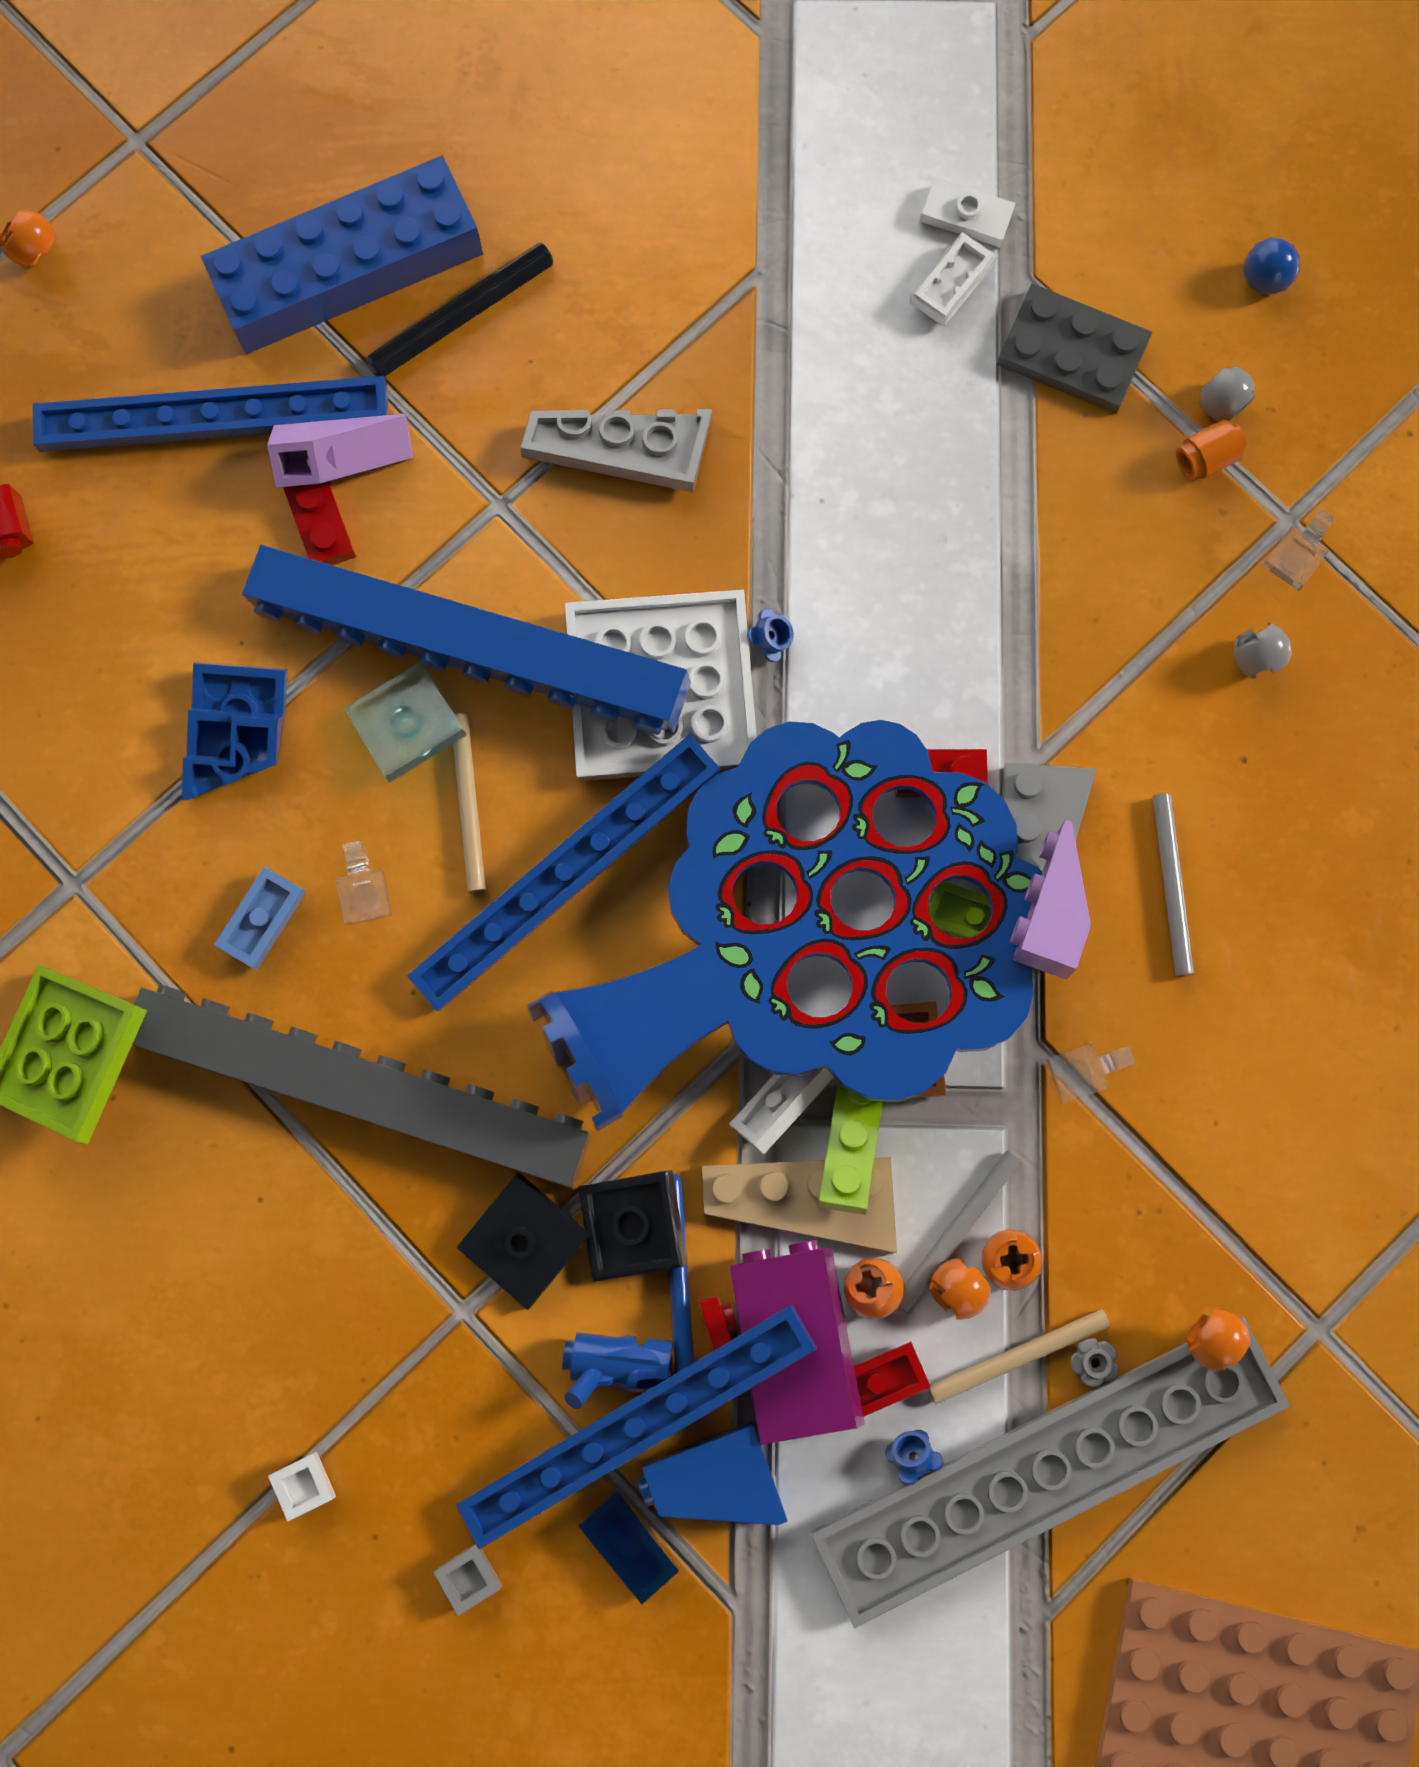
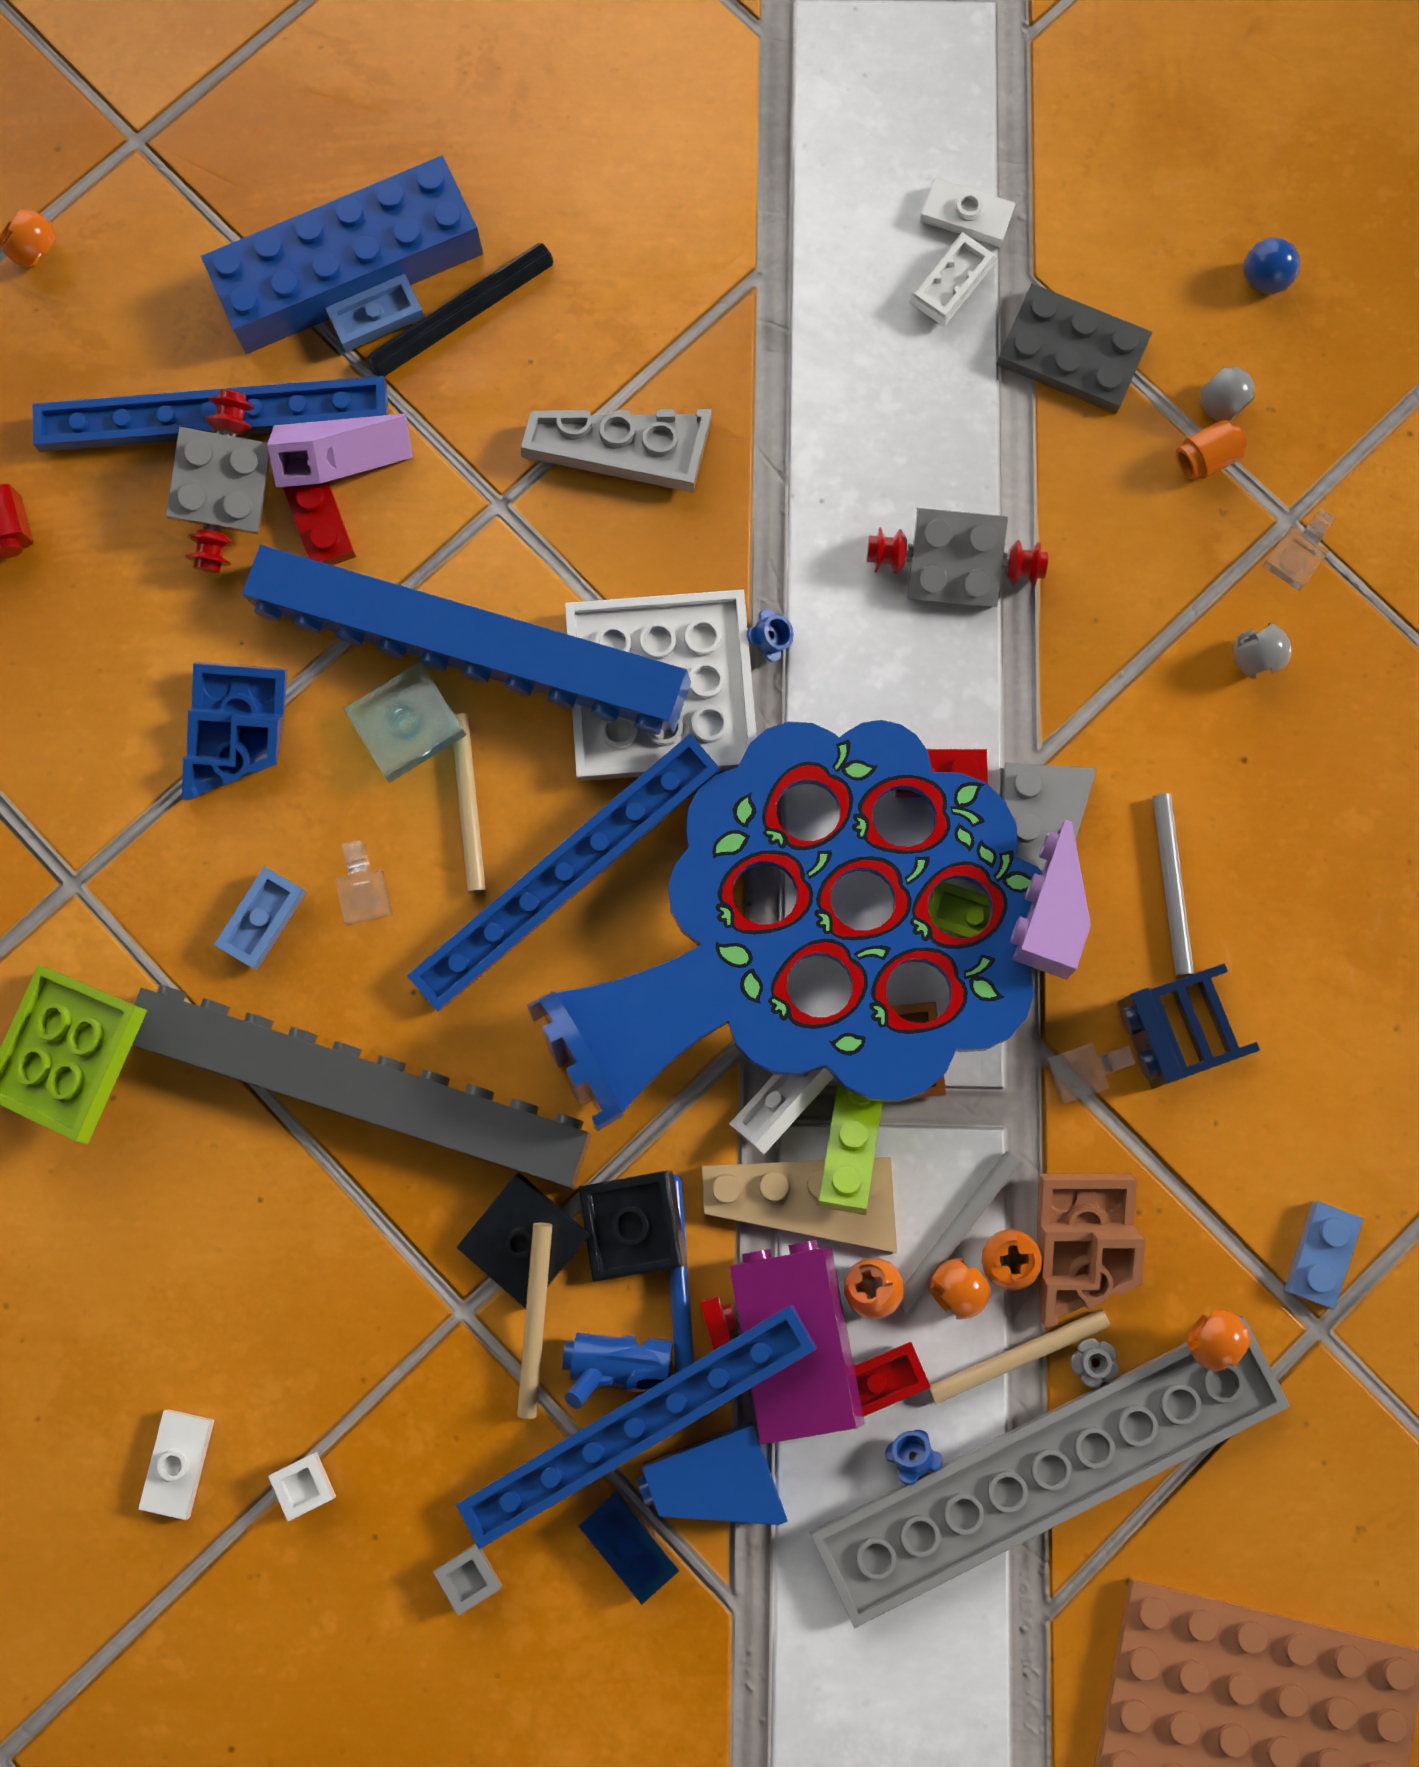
(176, 1464): none -> white plate
(218, 480): none -> light grey plate
(375, 312): none -> medium blue plate
(534, 1320): none -> tan bar
(957, 557): none -> light grey plate
(1086, 1241): none -> nougat slope
(1155, 1040): none -> dark blue plate
(1323, 1255): none -> medium blue plate

